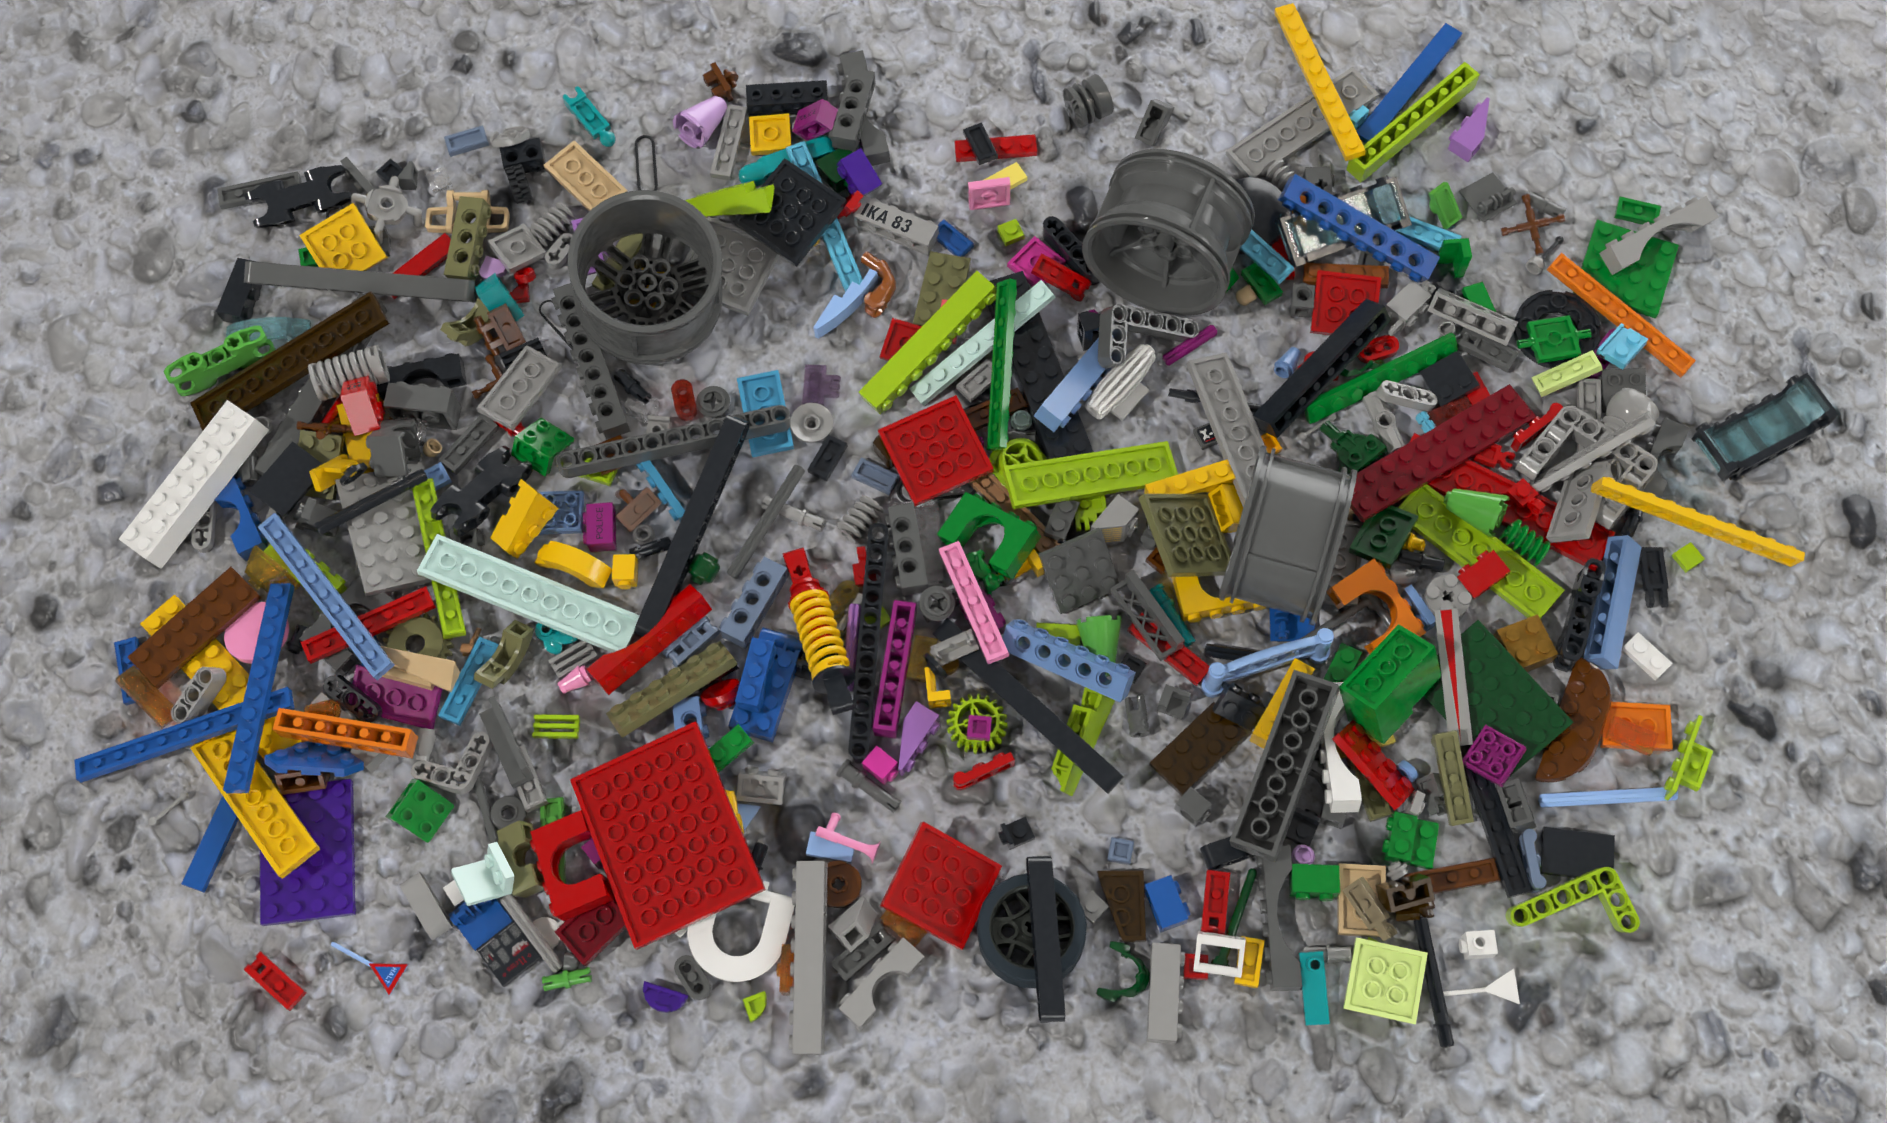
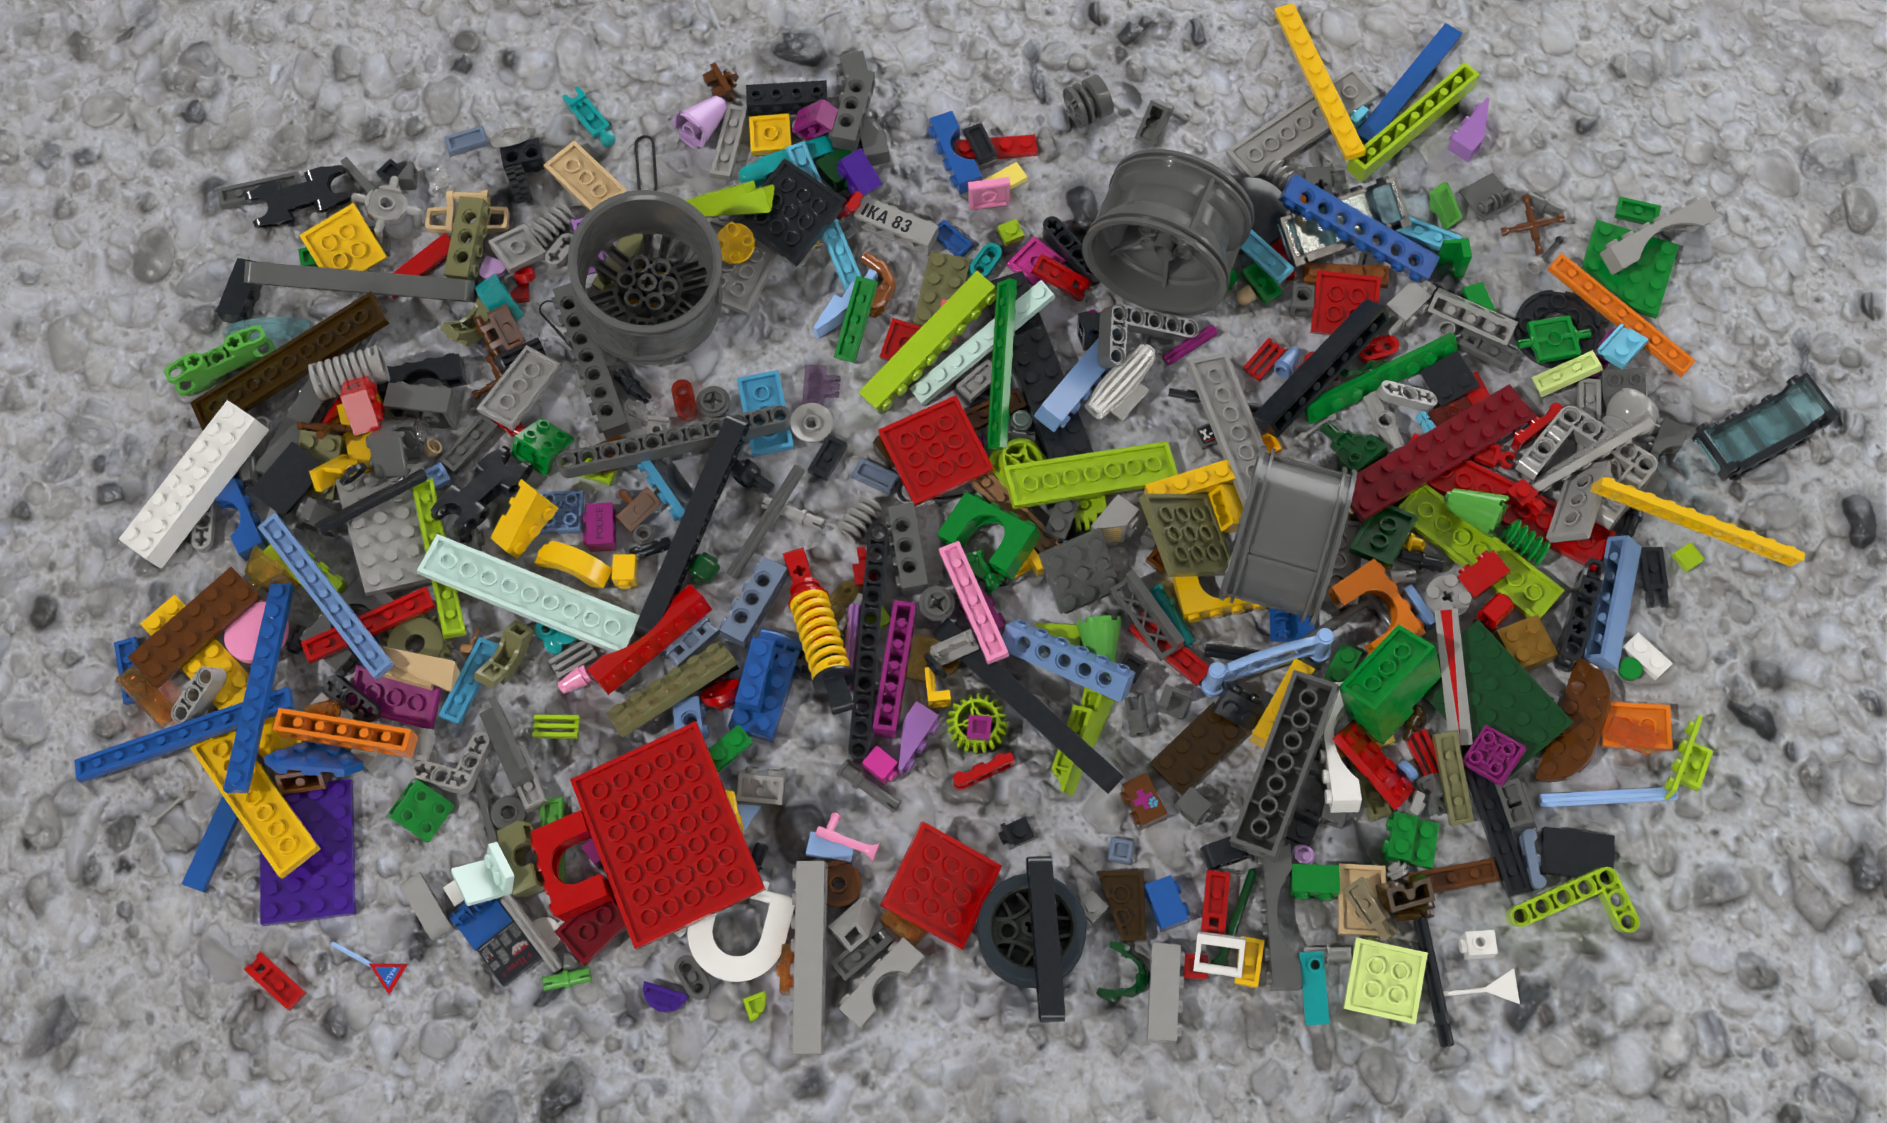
(736, 243): none -> yellow dish
(749, 475): none -> black axle
(855, 319): none -> green plate
(945, 131): none -> blue arch
(985, 263): none -> teal plate
(1143, 801): none -> reddish brown brick
(1273, 347): none -> red tile
(1415, 721): none -> dark brown piece
(1416, 735): none -> red tile
(1495, 612): none -> red brick
(1629, 669): none -> green tile

